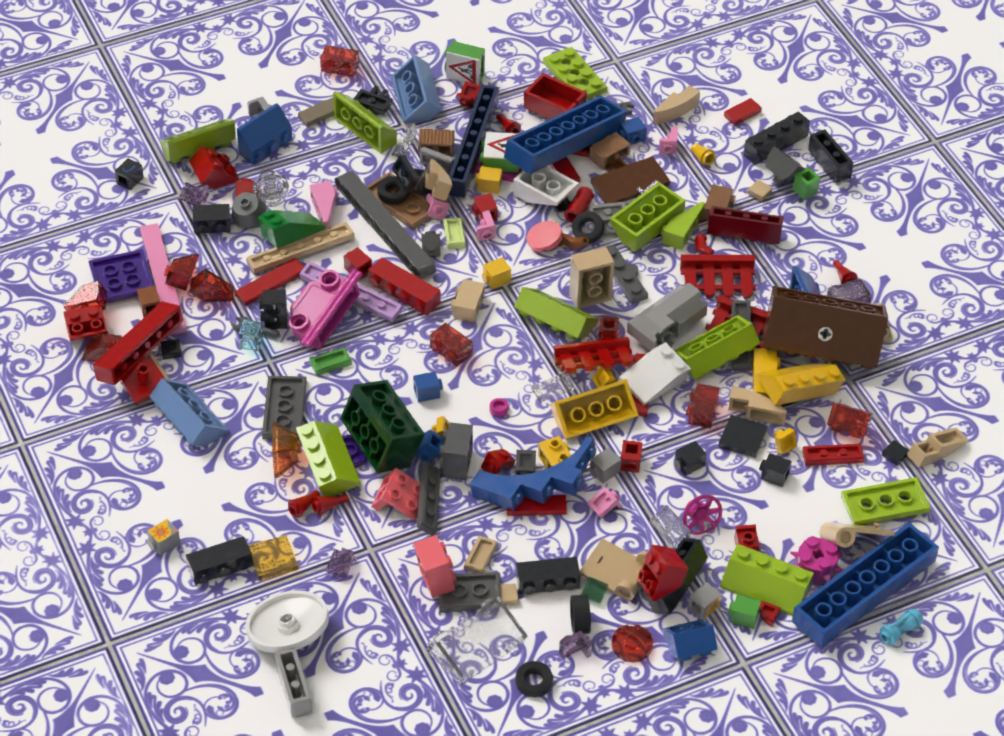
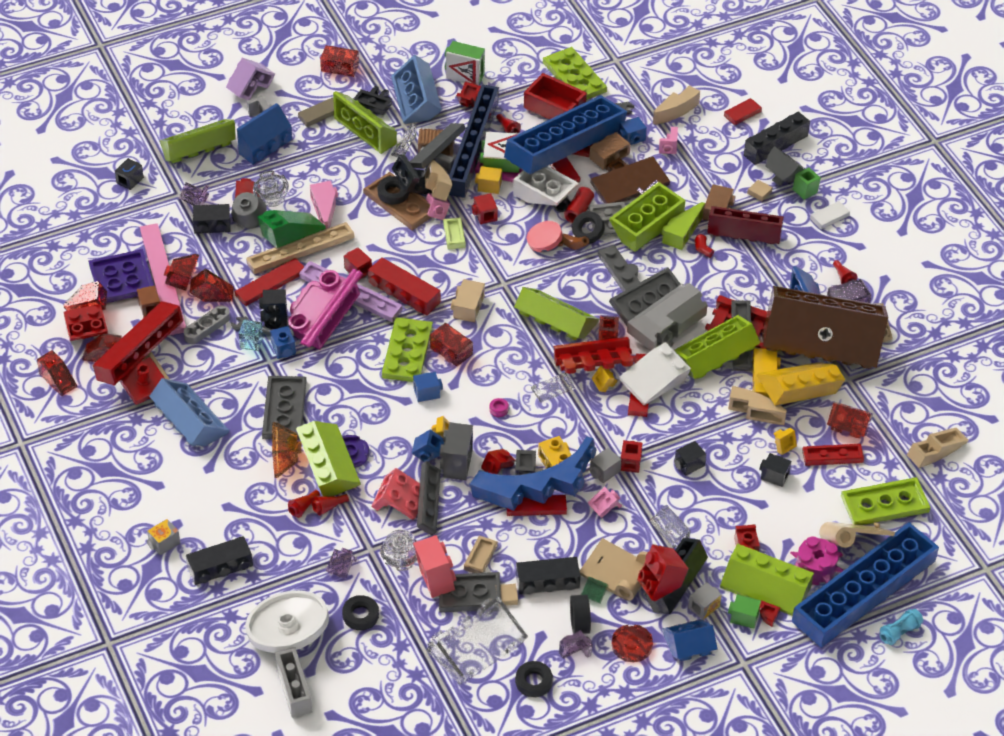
(56, 373): none -> clear red slope
(171, 349): black tile -> none
(199, 332): none -> light grey beam
(213, 168): red slope -> none
(247, 78): none -> lavender brick
(273, 557): clear yellow tile -> none
(283, 346): none -> blue brick
(330, 361): bright green tile -> none
(357, 602): none -> black tyre
(382, 426): dark green brick -> none
(385, 225): dark grey beam -> none
(399, 550): none -> clear cone
(400, 341): none -> lime plate
(431, 243): dark grey bracket -> none
(437, 145): none -> dark grey tile
(487, 227): bright pink bracket -> none
(496, 273): yellow brick -> none
(591, 277): tan brick -> none
(594, 409): yellow slope -> none
(644, 294): none -> dark grey tile
(700, 512): dark pink wheel -> none
(703, 154): yellow cone -> none
(703, 405): clear red brick -> none
(723, 265): red fence -> none
(743, 436): black tile -> none
(830, 156): black brick -> none
(830, 215): none -> white tile
(895, 452): black tile -> none

